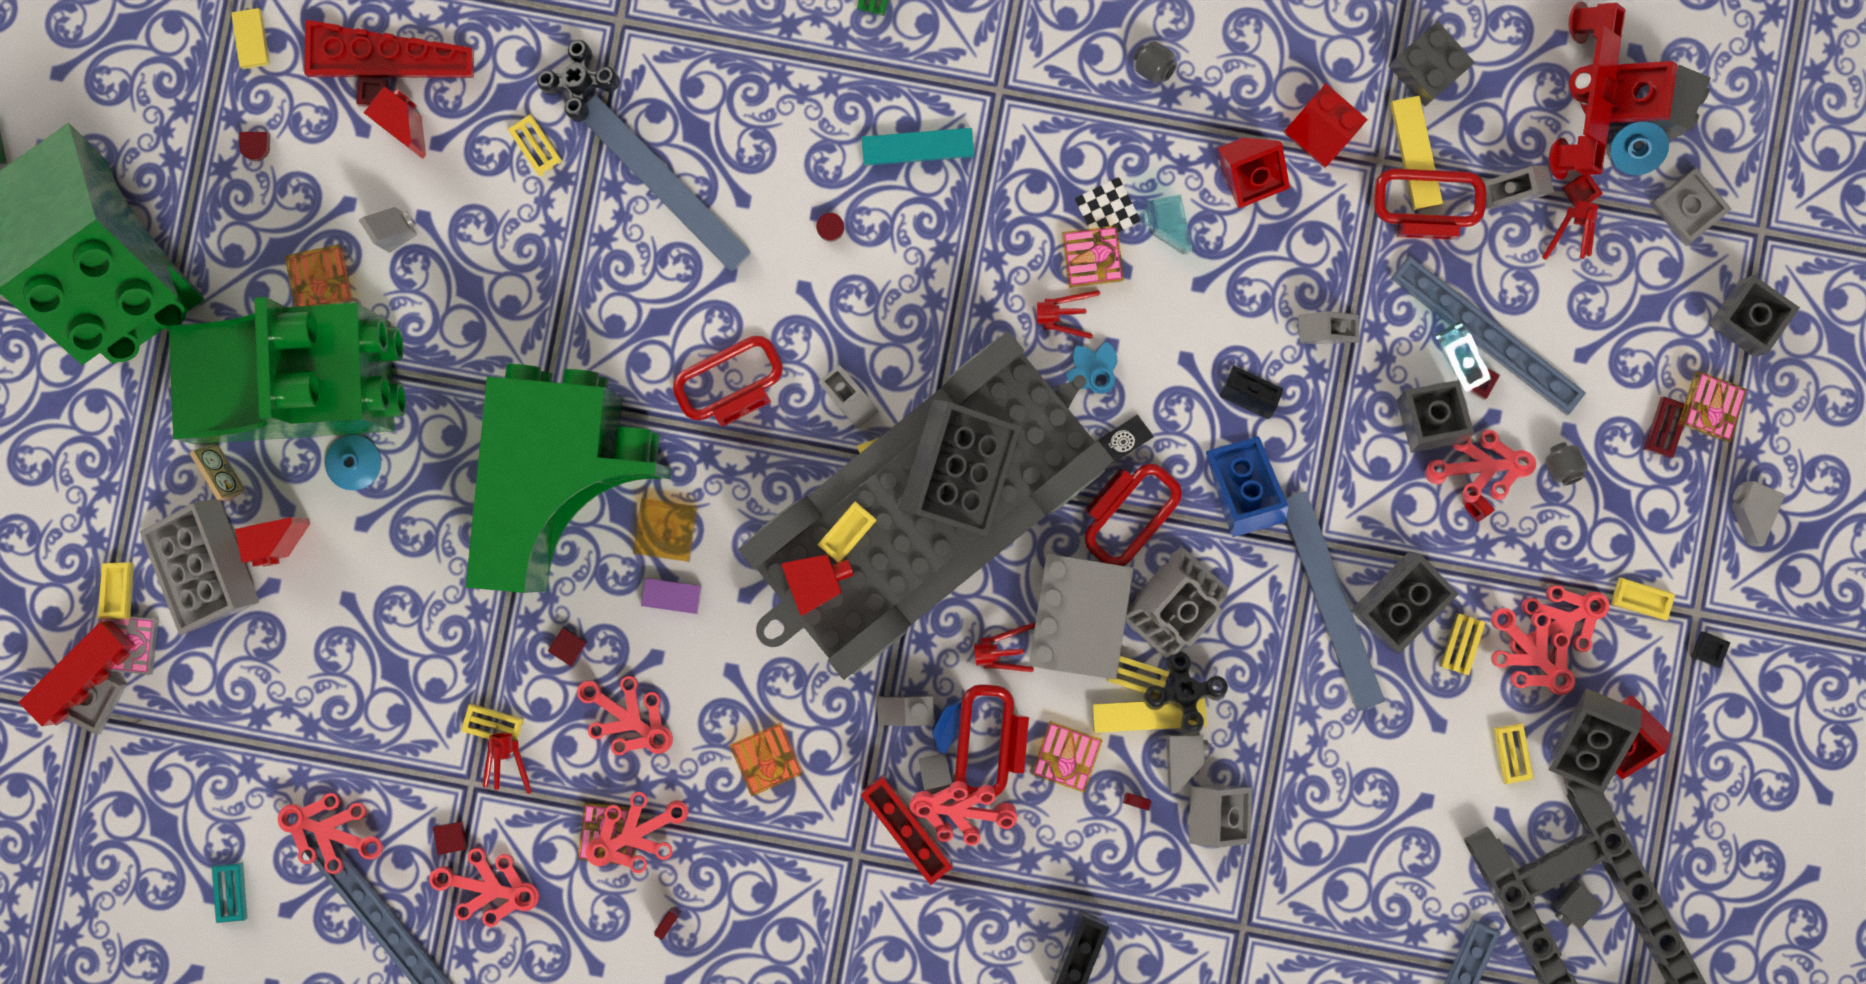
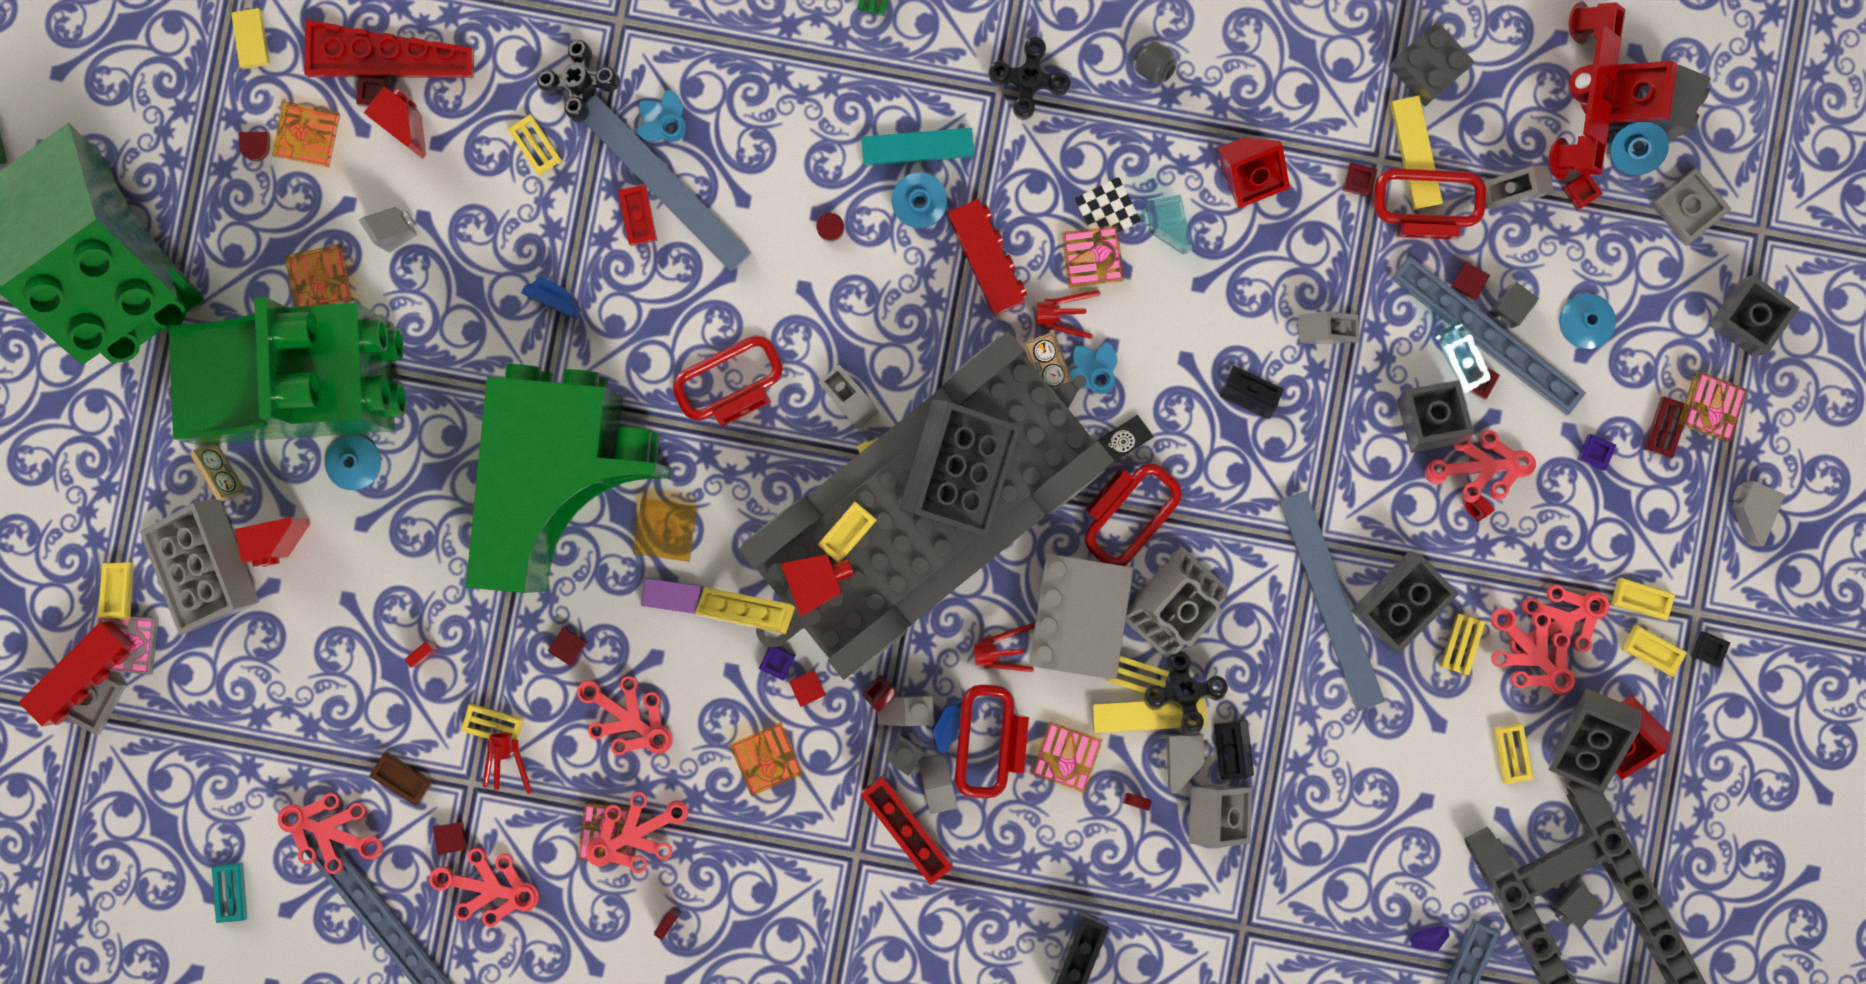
(306, 134): none -> clear yellow tile
(401, 778): none -> reddish brown tile
(421, 654): none -> red tile
(552, 297): none -> blue slope
(637, 215): none -> red plate
(660, 116): none -> dark azure plate
(745, 610): none -> light yellow tile
(777, 662): none -> dark purple tile
(807, 688): none -> red tile
(879, 693): none -> dark red tile
(905, 754): none -> dark grey brick
(919, 186): none -> dark azure dish
(930, 806): coral plant -> none
(986, 257): none -> red brick
(1030, 67): none -> black gear
(1048, 359): none -> slope
(1234, 750): none -> black slope
(1247, 487): blue slope -> none
(1325, 125): red slope -> none
(1359, 179): none -> dark red tile
(1430, 939): none -> dark purple tile
(1470, 281): none -> dark red tile
(1513, 306): none -> dark grey brick
(1566, 464): dark grey head -> none
(1576, 327): none -> dark azure dish
(1584, 215): red plant -> none
(1596, 452): none -> dark purple tile
(1654, 650): none -> light yellow tile

